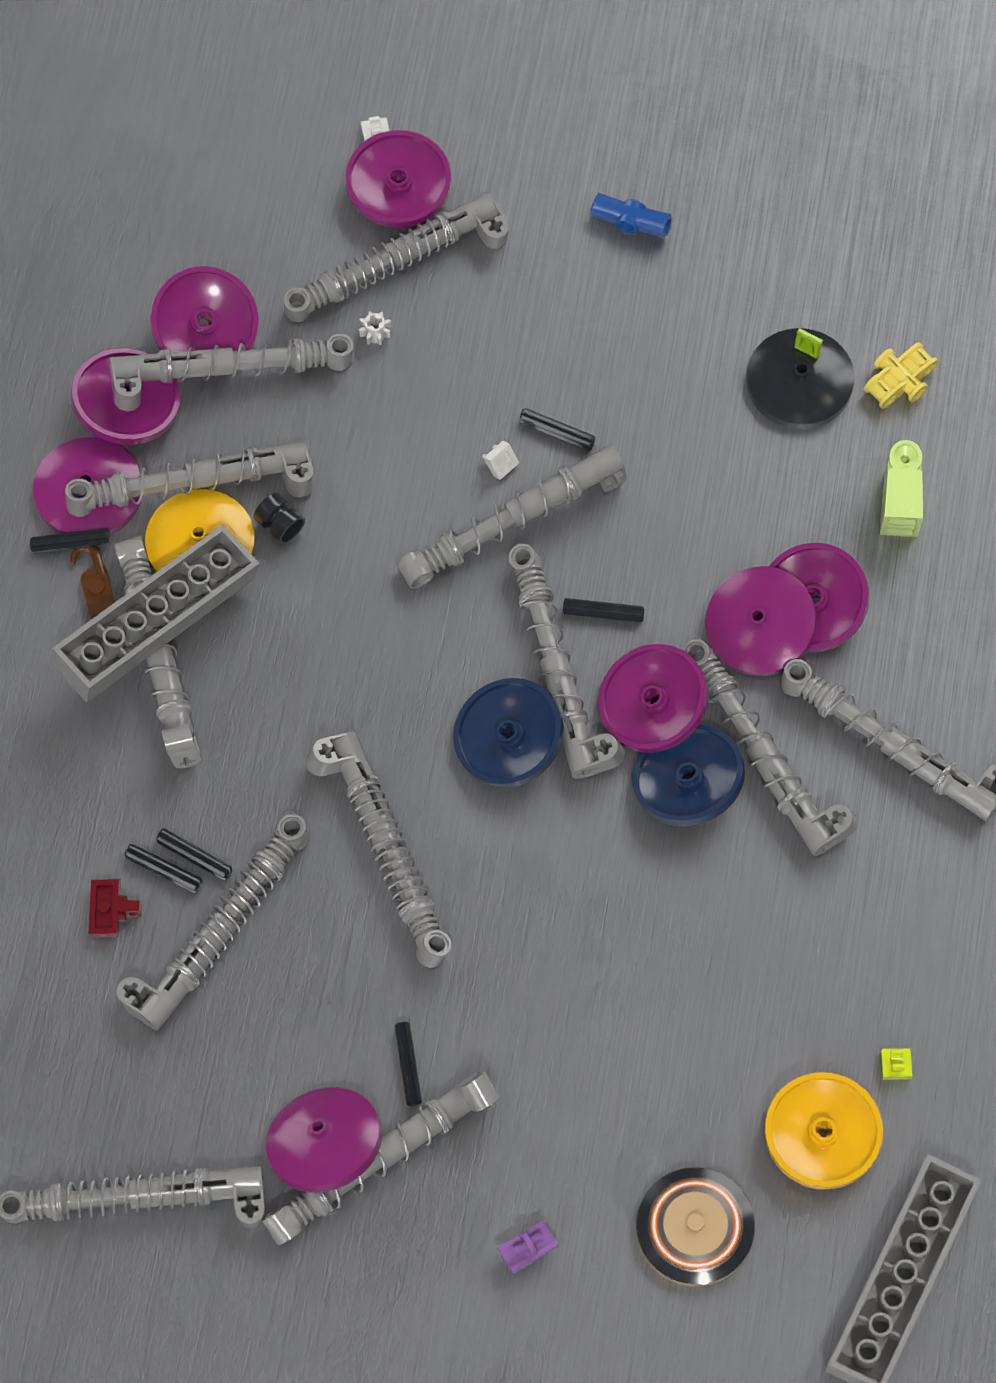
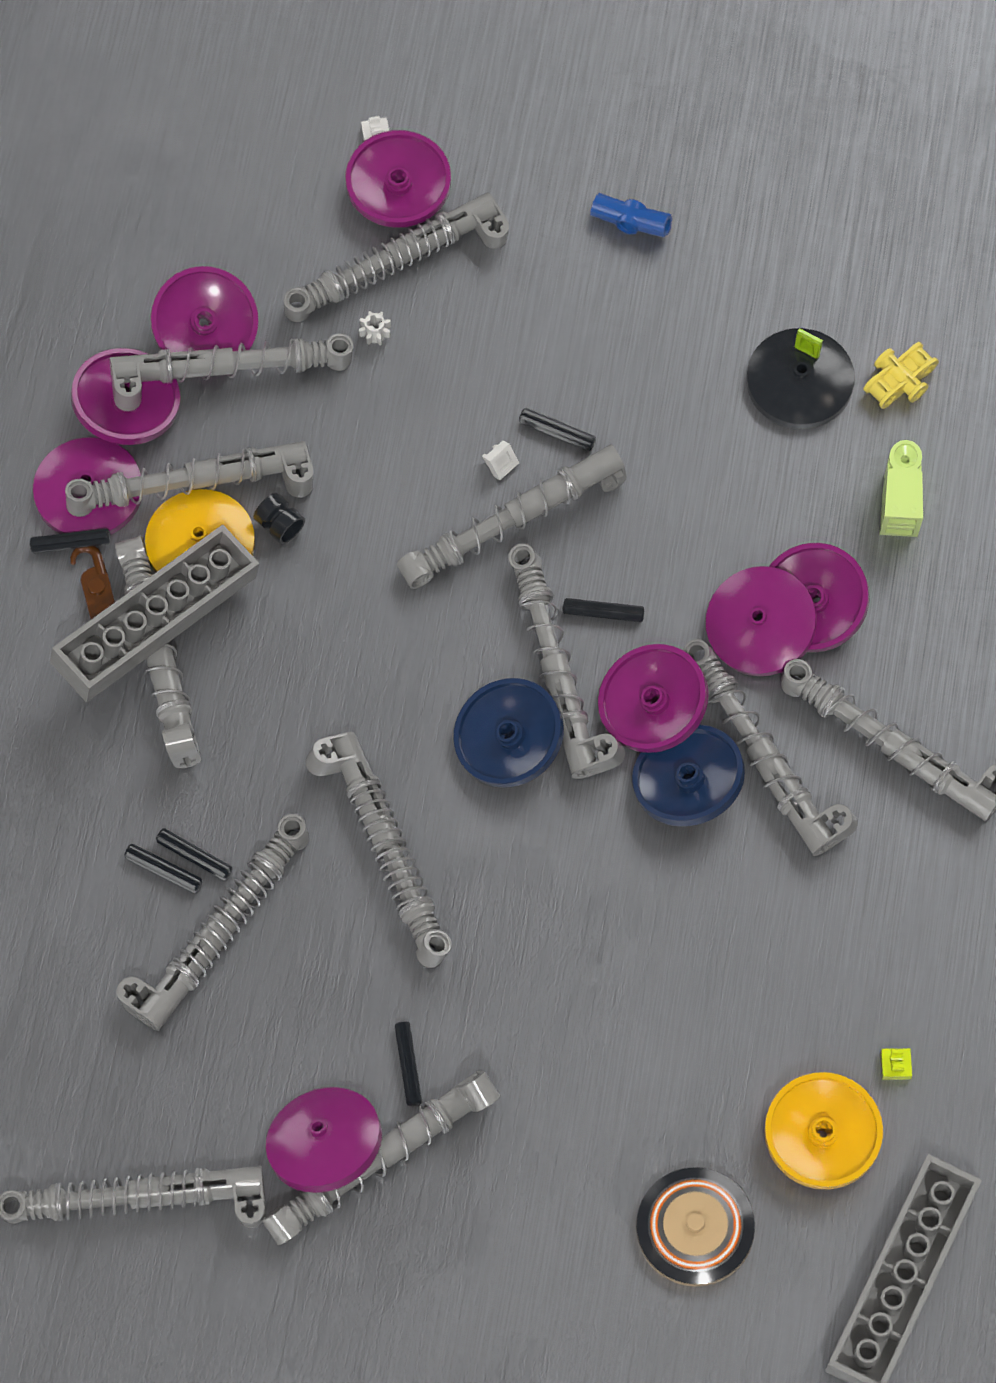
(109, 908): dark red hinge -> none
(528, 1247): medium lavender hips -> none

